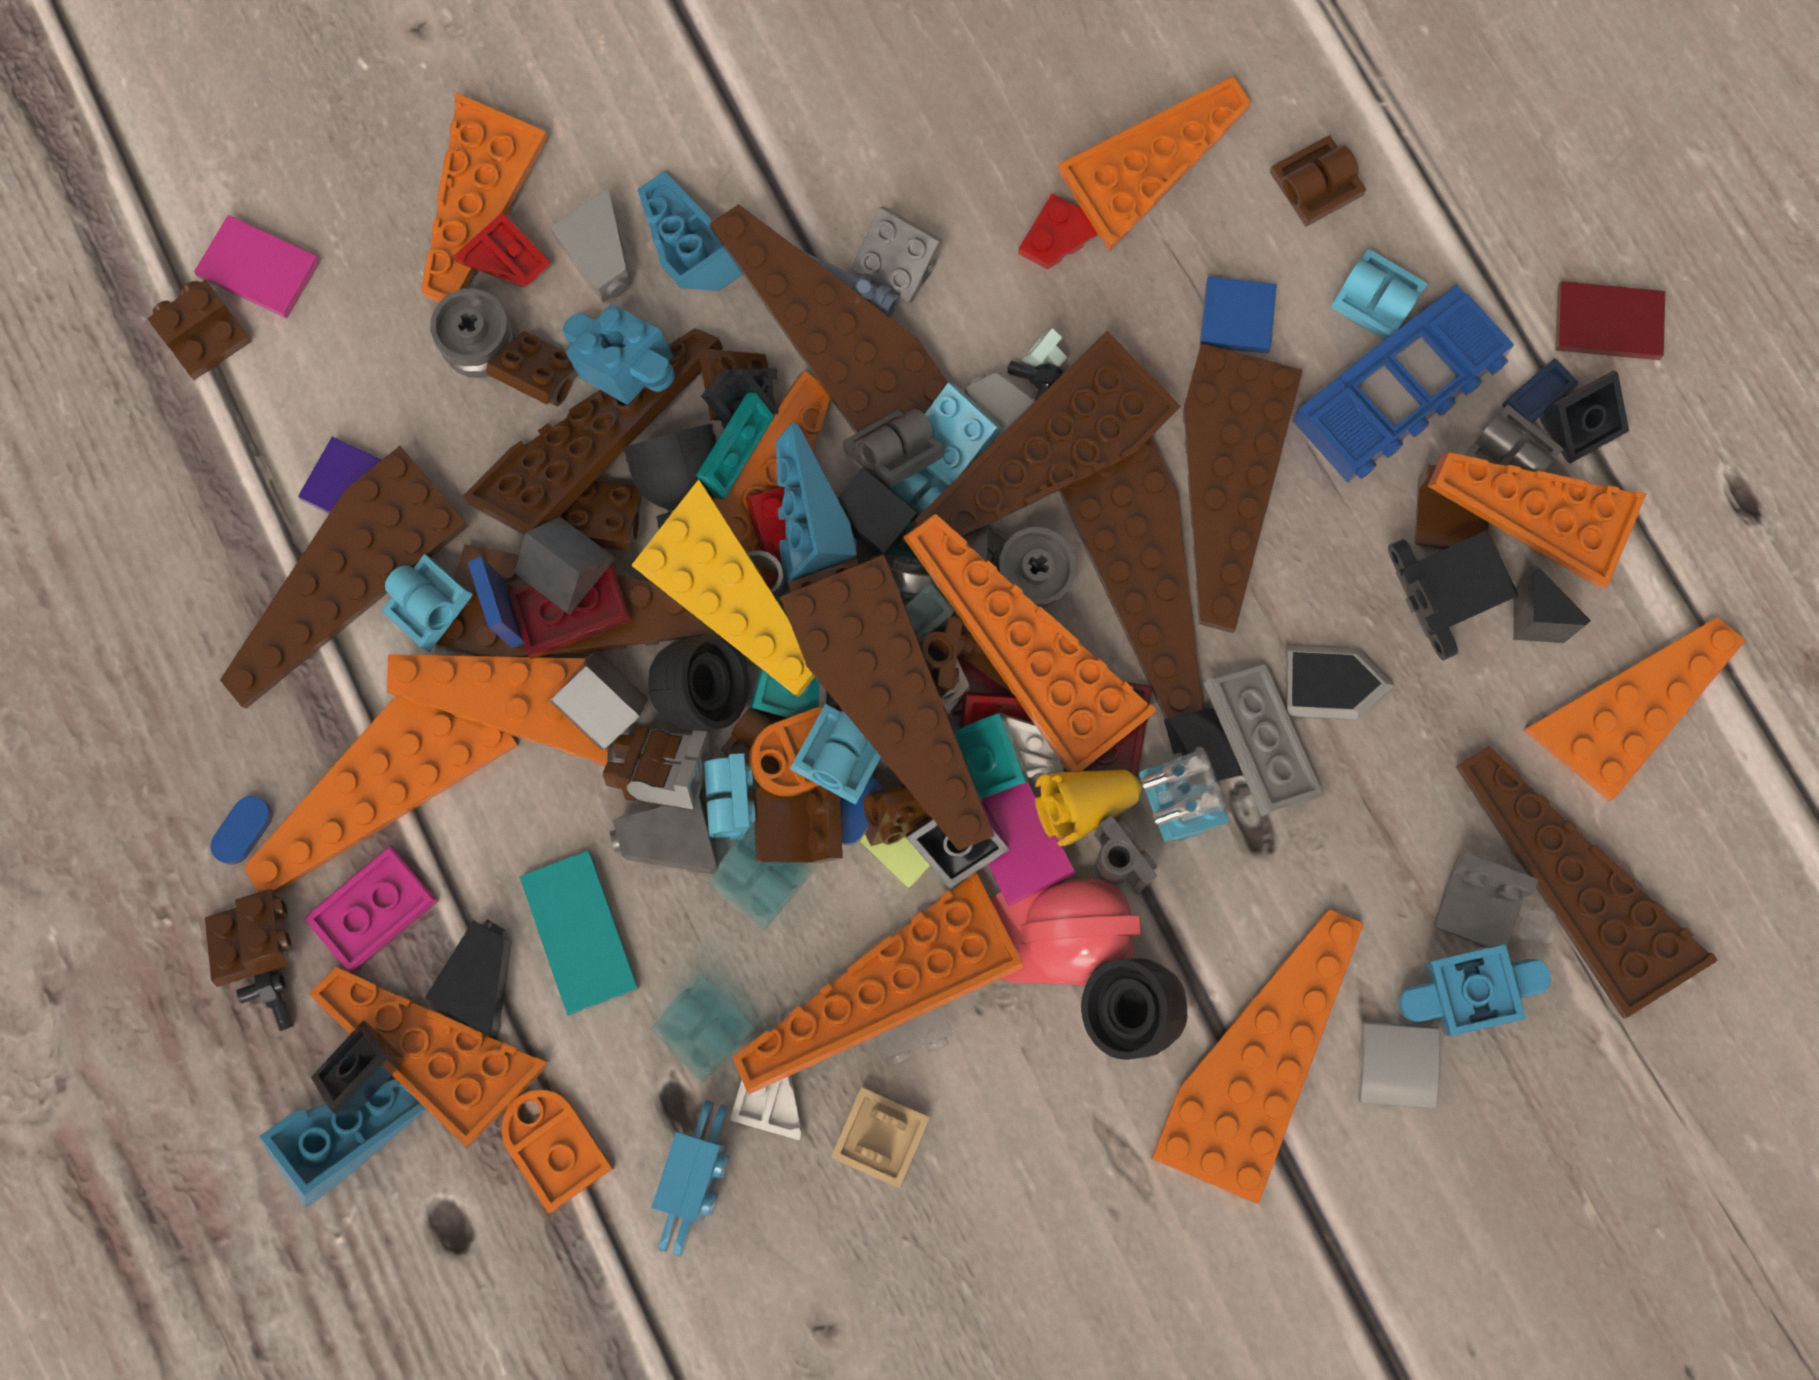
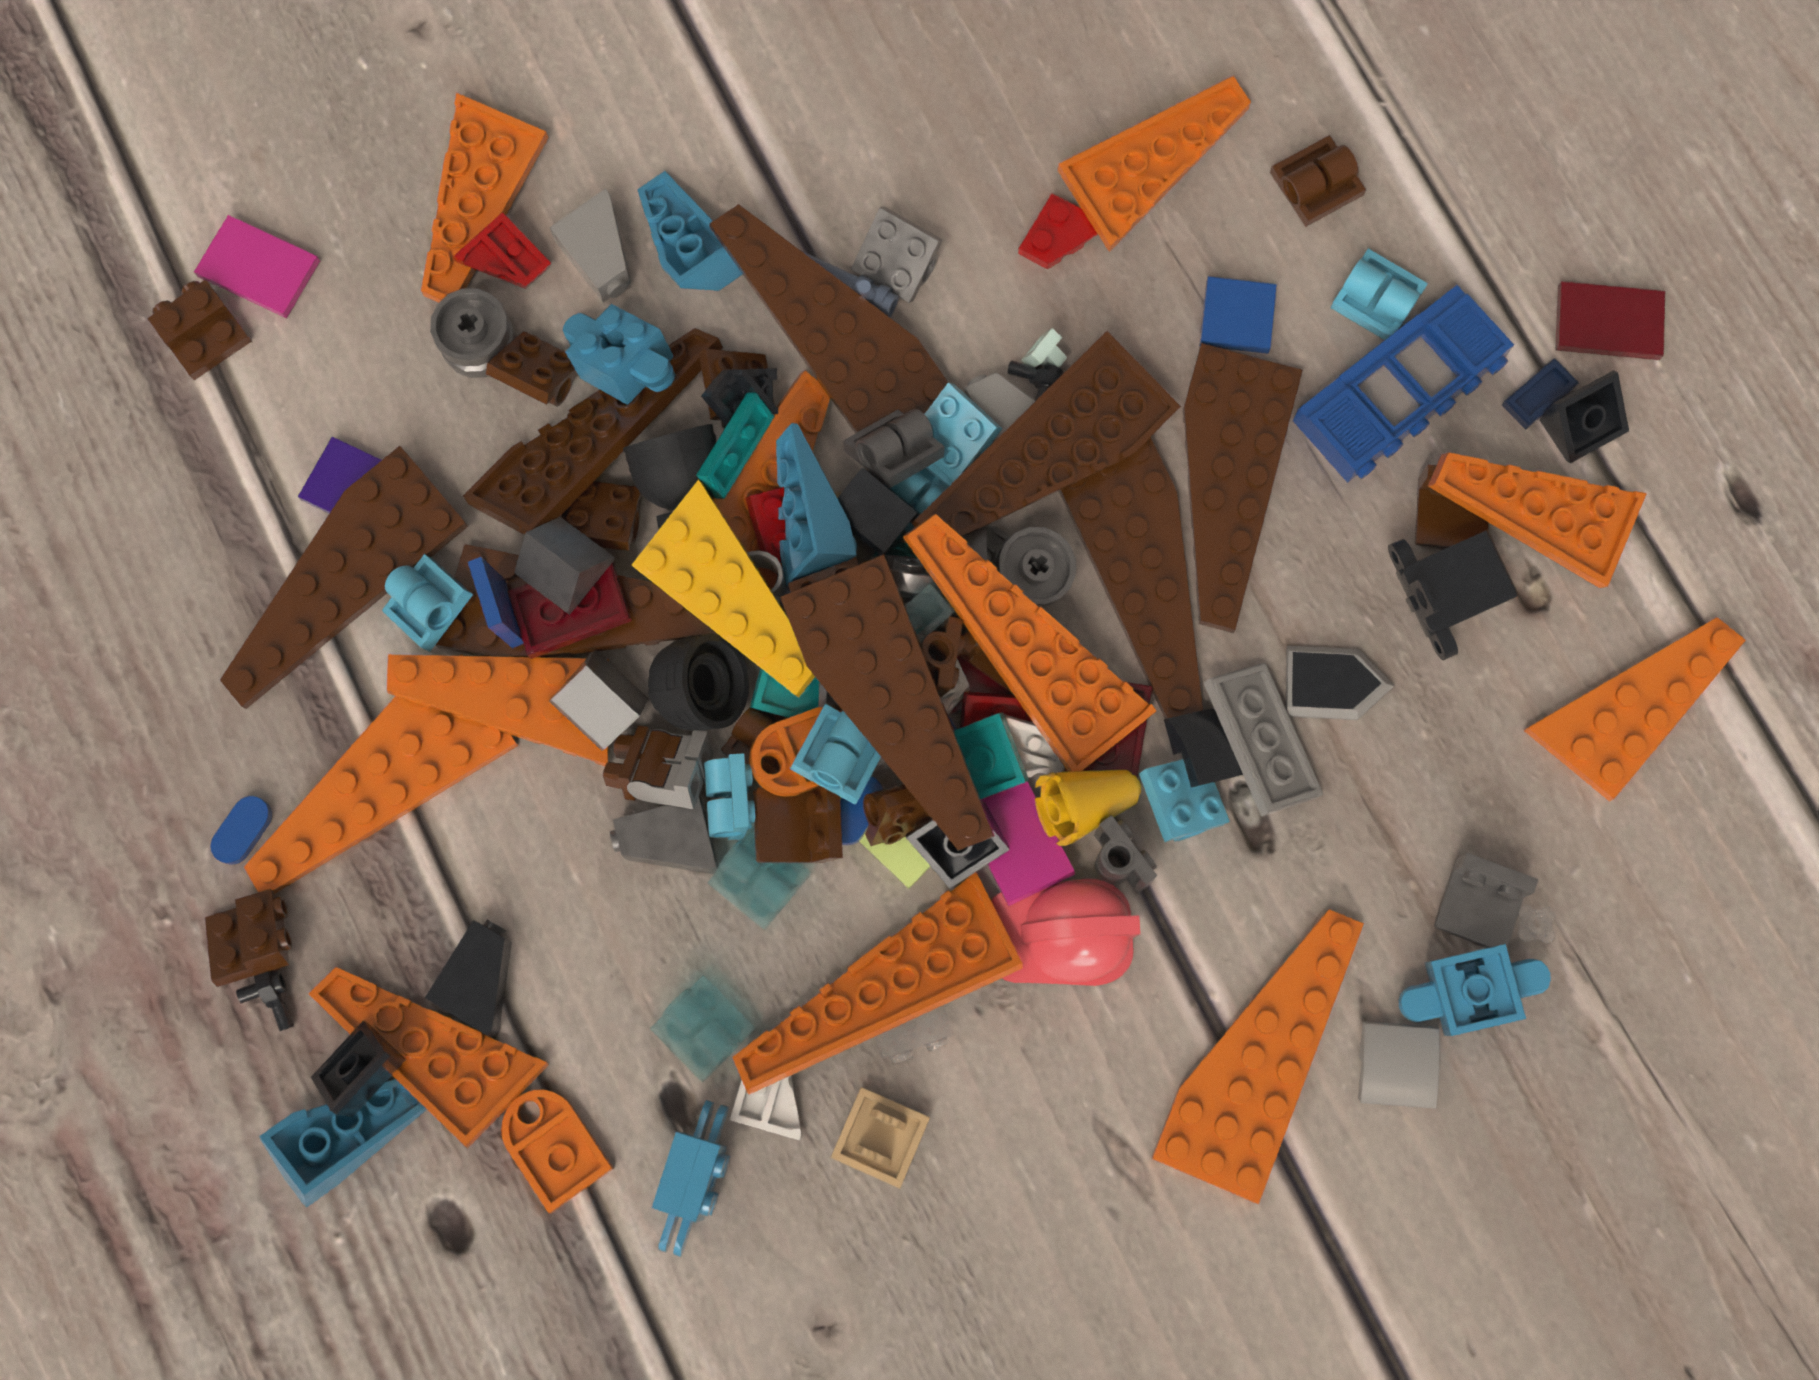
(370, 910): dark pink tile -> none
(578, 933): teal tile -> none
(1133, 1008): black piece -> none
(1203, 790): clear piece -> none
(1515, 442): flat silver plate -> none
(1545, 611): black slope -> none
(1612, 923): reddish brown wing -> none

